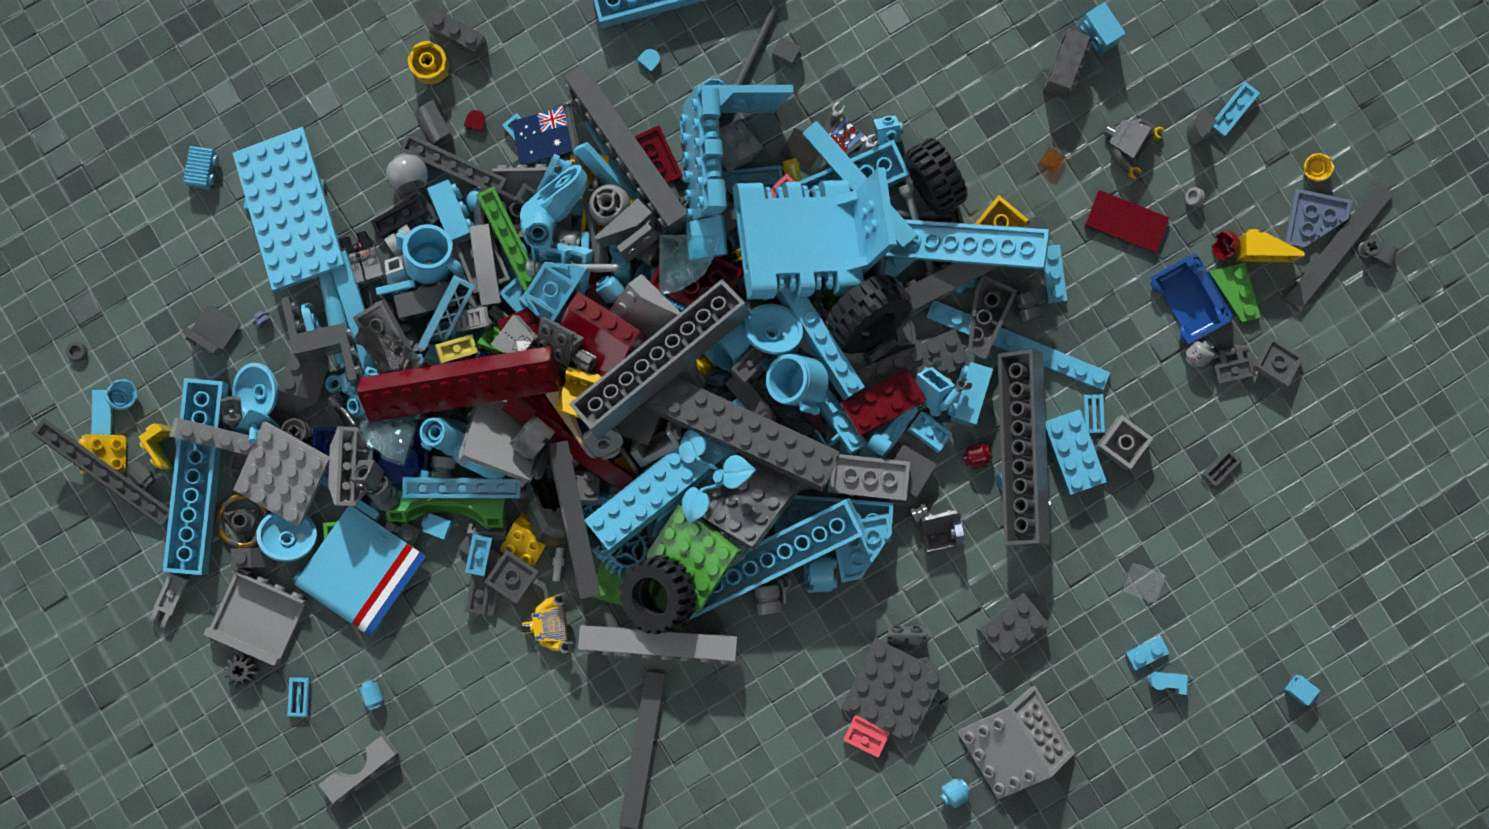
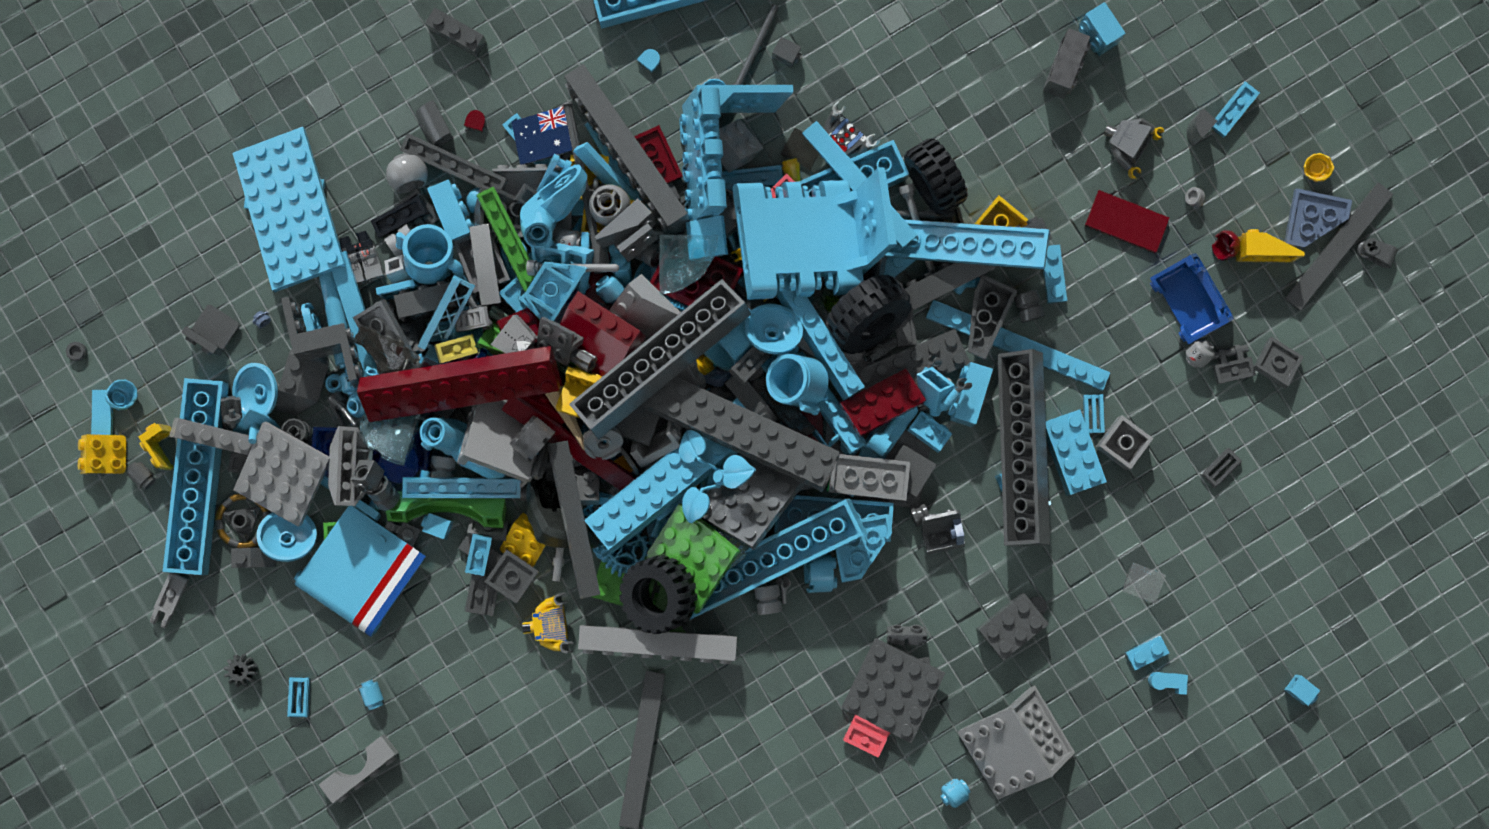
(101, 472): dark grey tile -> none
(200, 168): medium azure brick -> none
(257, 617): light grey panel -> none
(419, 58): yellow brick -> none
(888, 129): medium azure brick -> none
(978, 455): dark red head -> none
(1051, 160): clear orange plate -> none
(1237, 289): bright green wing -> none

